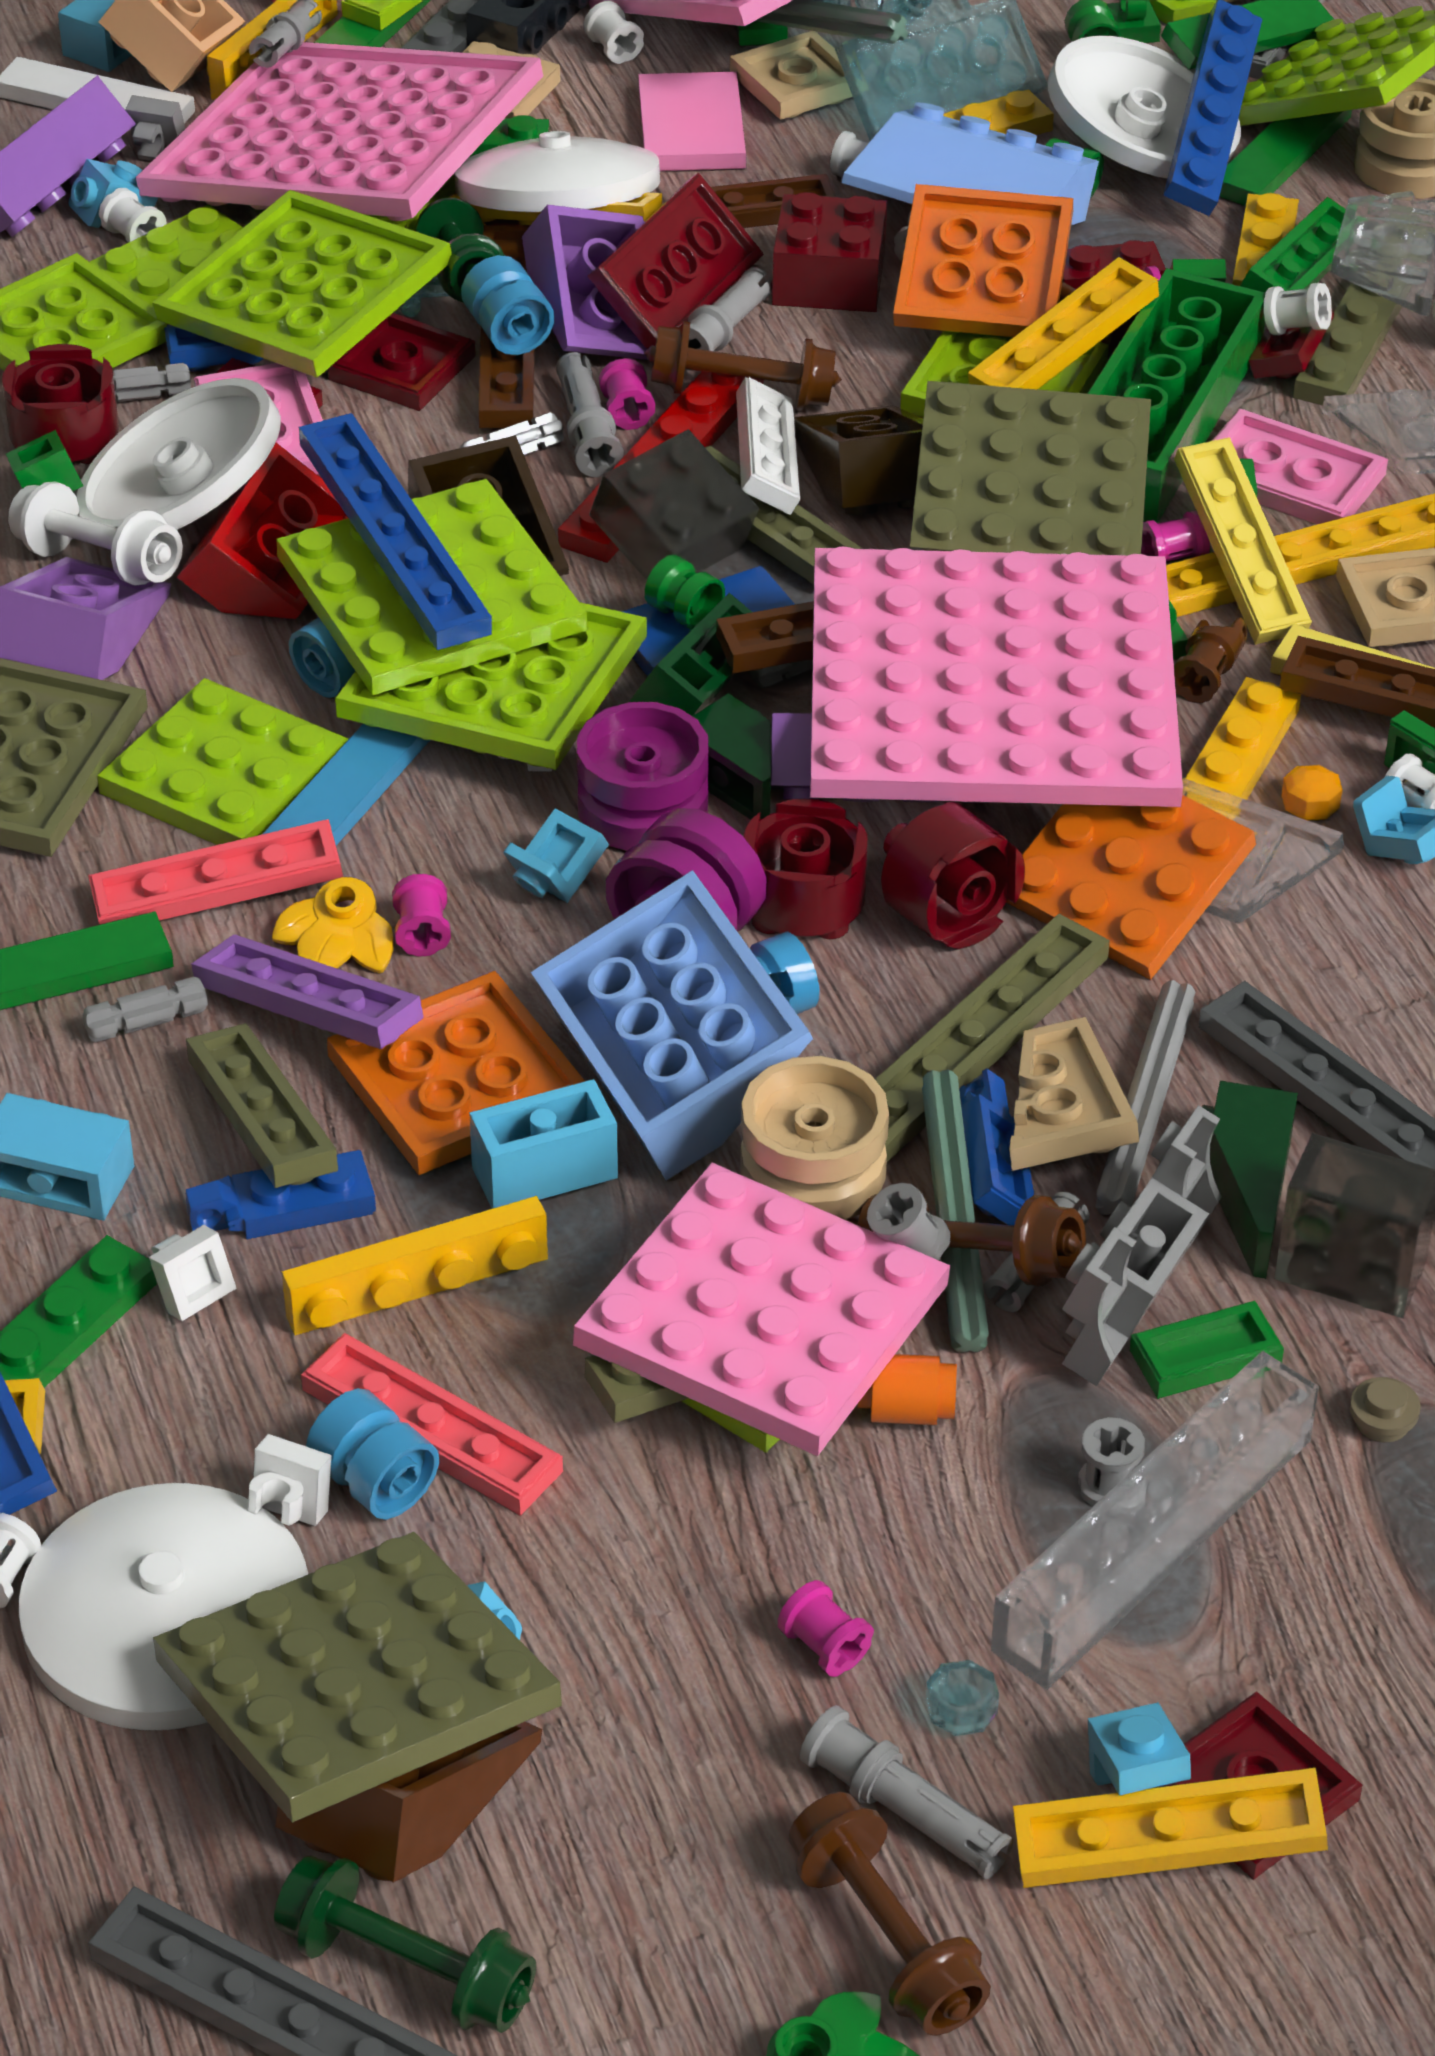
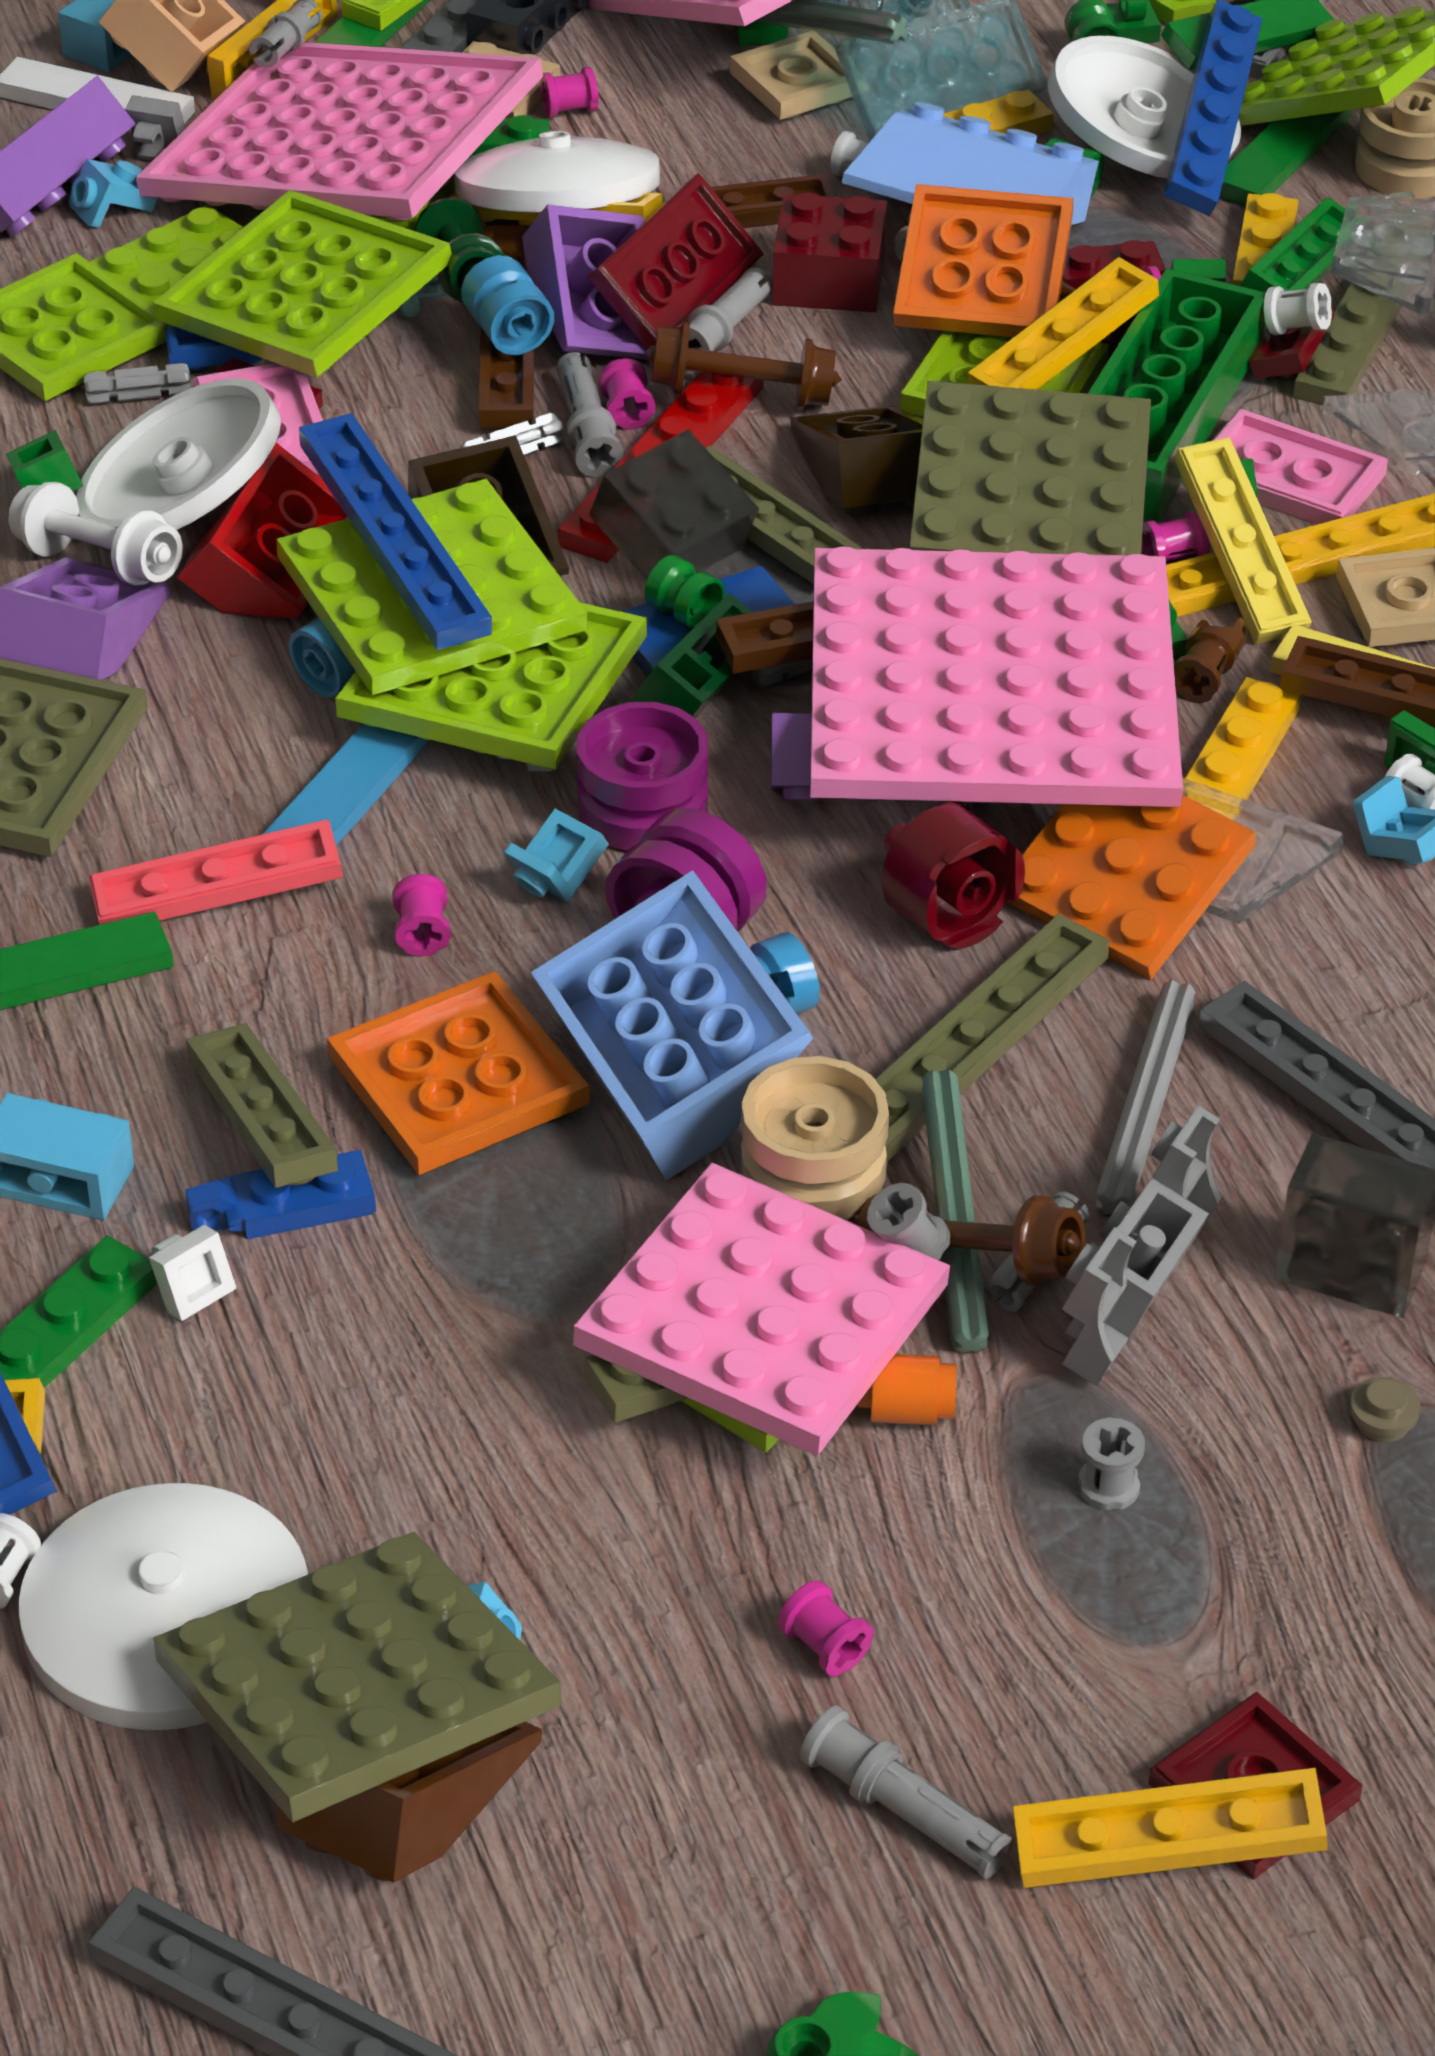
(64, 393): dark red brick -> none
(125, 215): white bush -> none
(144, 1009): light grey axle -> none
(219, 764): lime plate -> none
(290, 1481): white tile -> none
(308, 991): medium lavender plate -> none
(320, 1904): dark green piece -> none
(337, 933): yellow plate -> none
(374, 1453): dark azure wheel -> none
(403, 361): dark red tile -> none
(415, 1265): yellow plate -> none
(469, 1441): coral tile -> none
(544, 1144): medium azure brick -> none
(569, 92): none -> dark pink bush
(608, 26): white bush -> none
(692, 120): bright pink tile -> none
(738, 755): dark green slope -> none
(767, 445): white tile -> none
(811, 868): dark red brick -> none
(941, 1981): reddish brown piece -> none
(962, 1697): clear light blue tile -> none
(988, 1134): blue hinge -> none
(1067, 1098): tan wing -> none
(1136, 1750): medium azure bracket -> none
(1153, 1520): clear brick -> none
(1203, 1348): green tile -> none
(1250, 1163): dark green slope -> none
(1311, 792): light orange tile -> none

